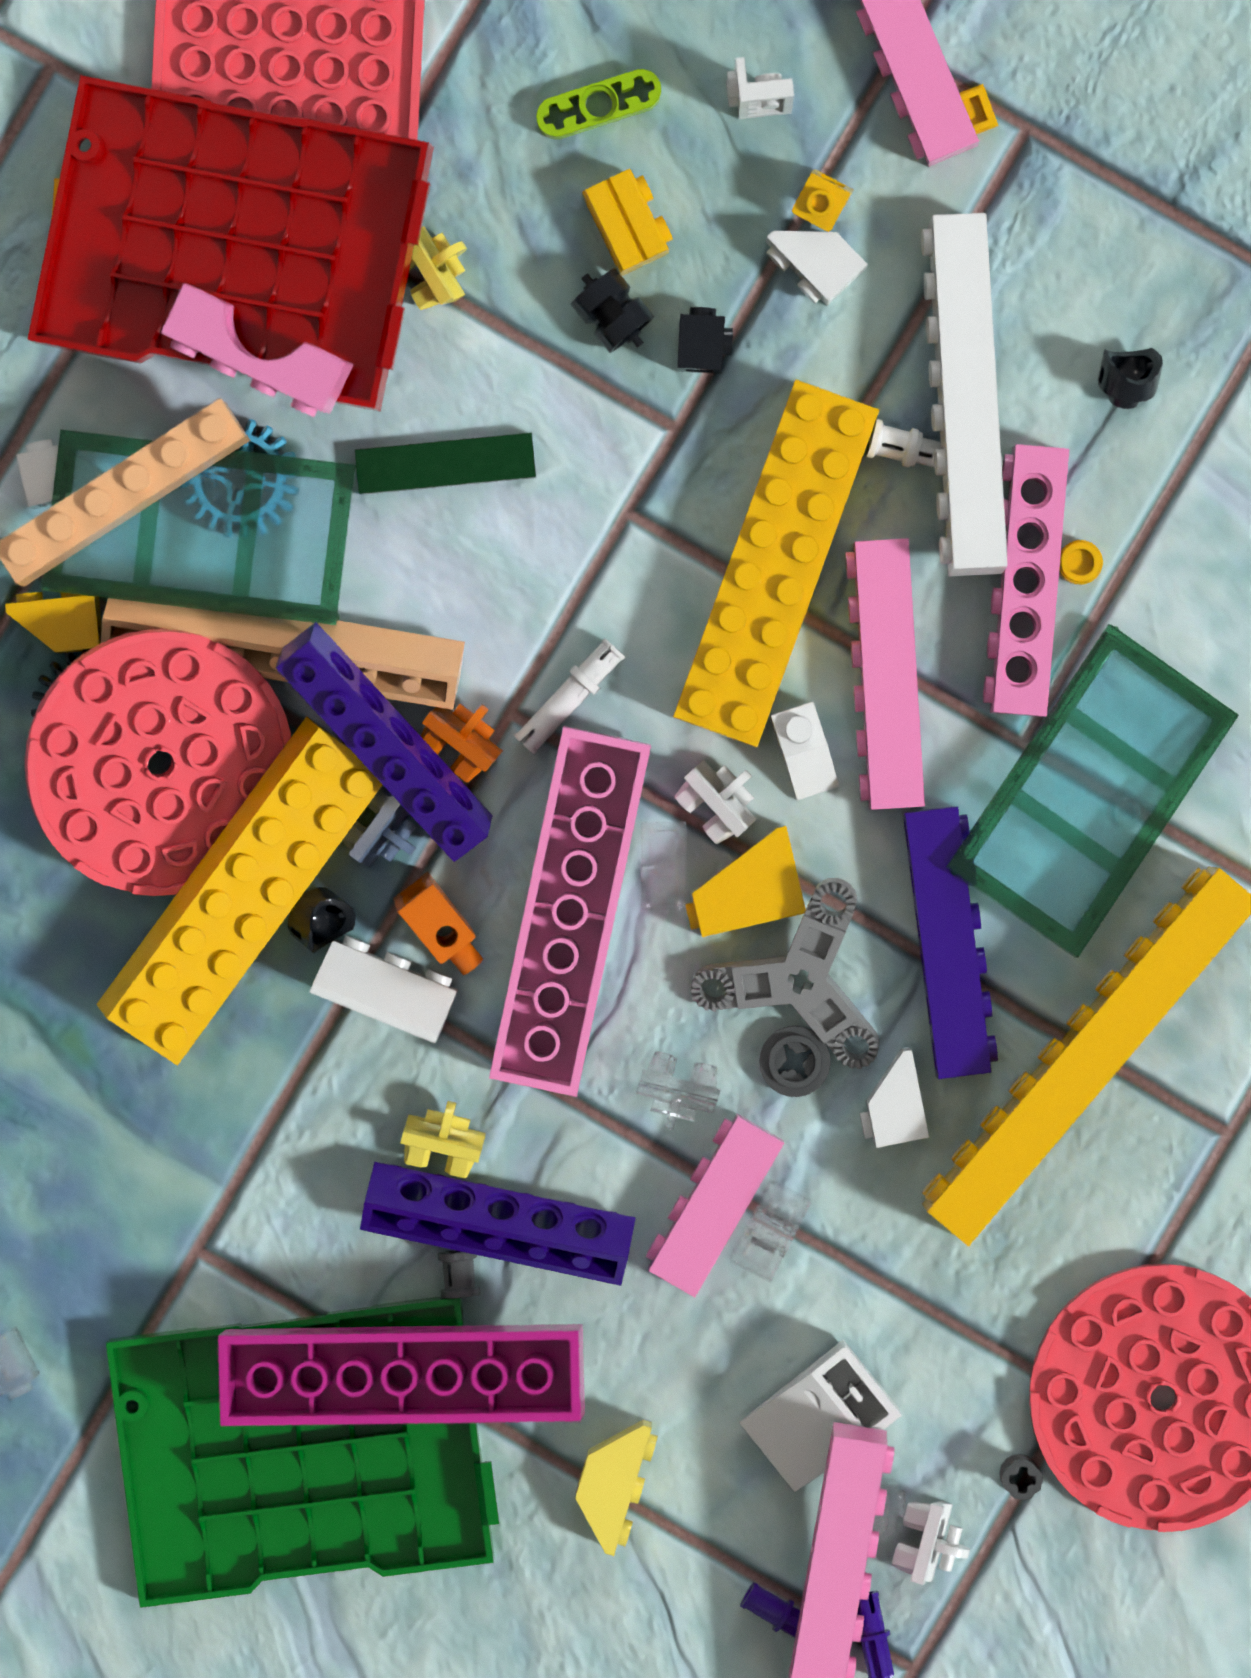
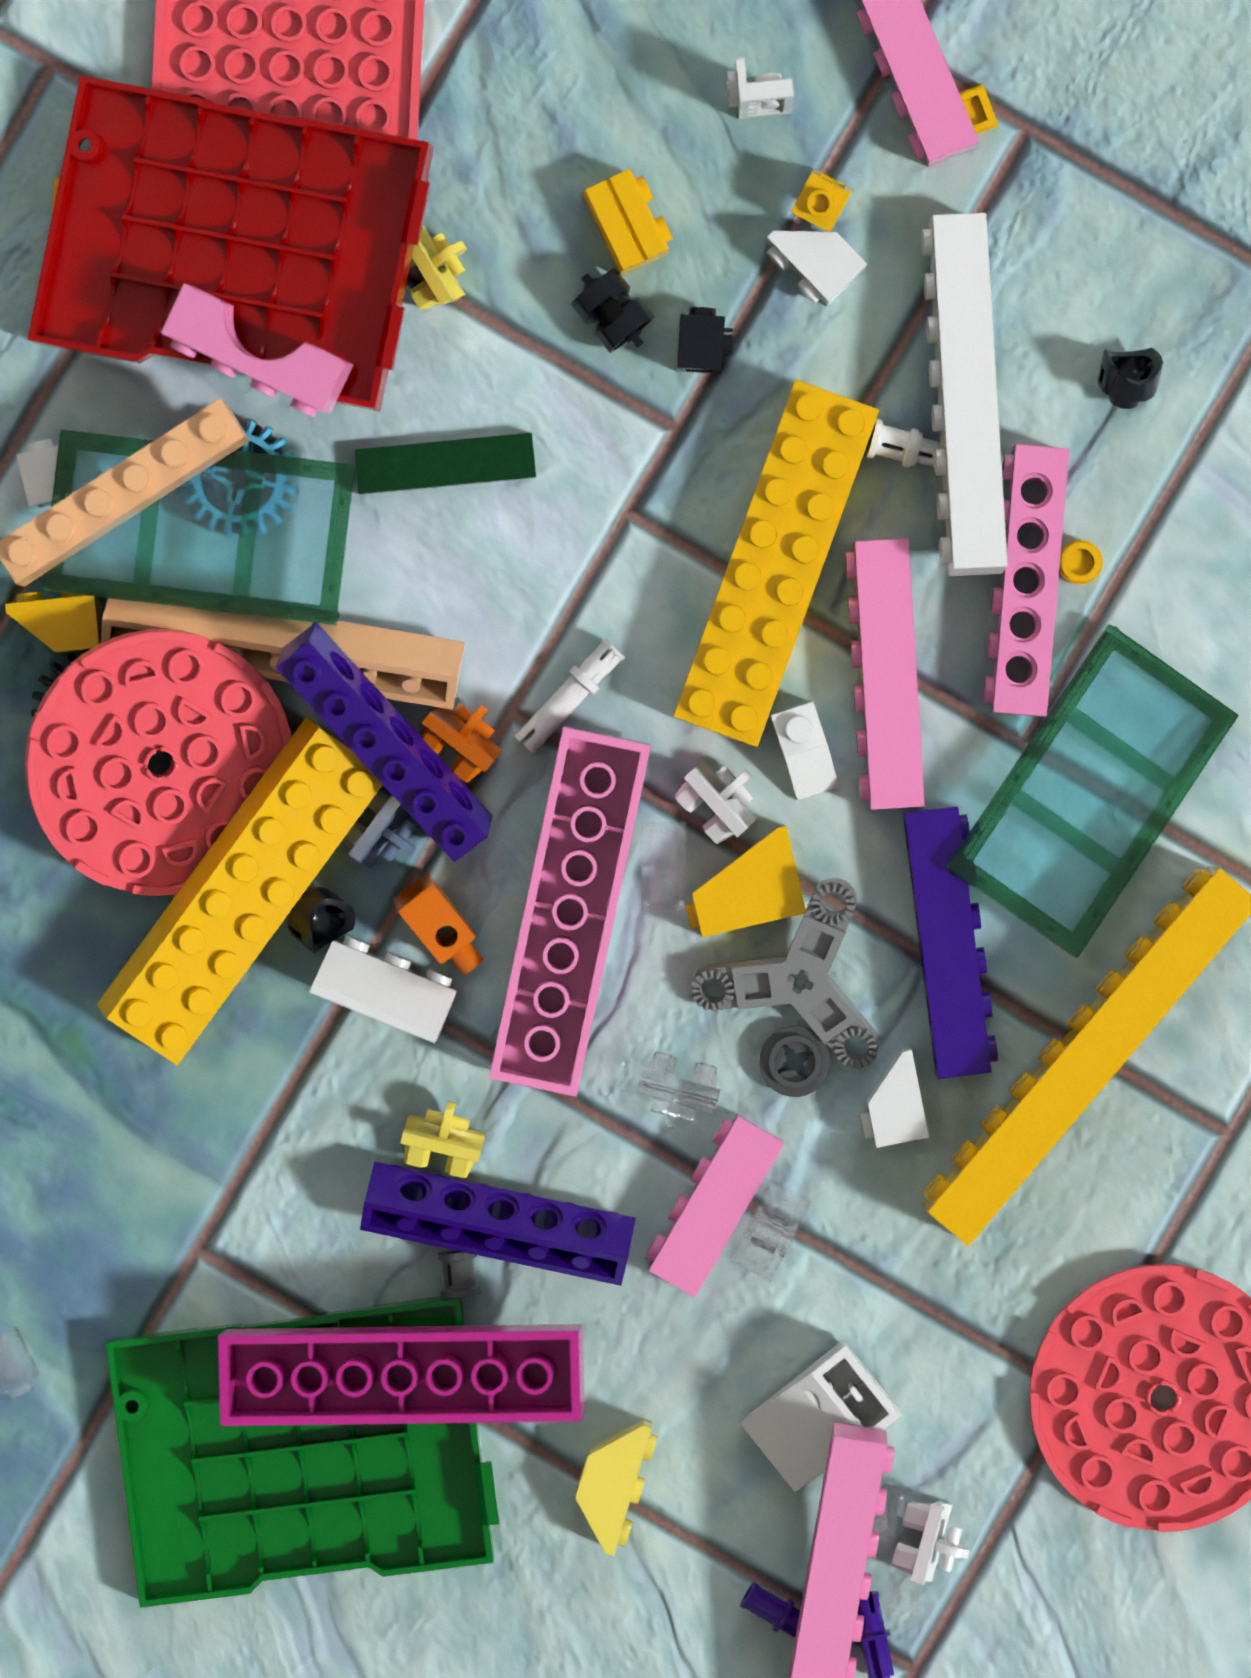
(605, 86): lime beam -> none
(1011, 1467): dark grey bush -> none

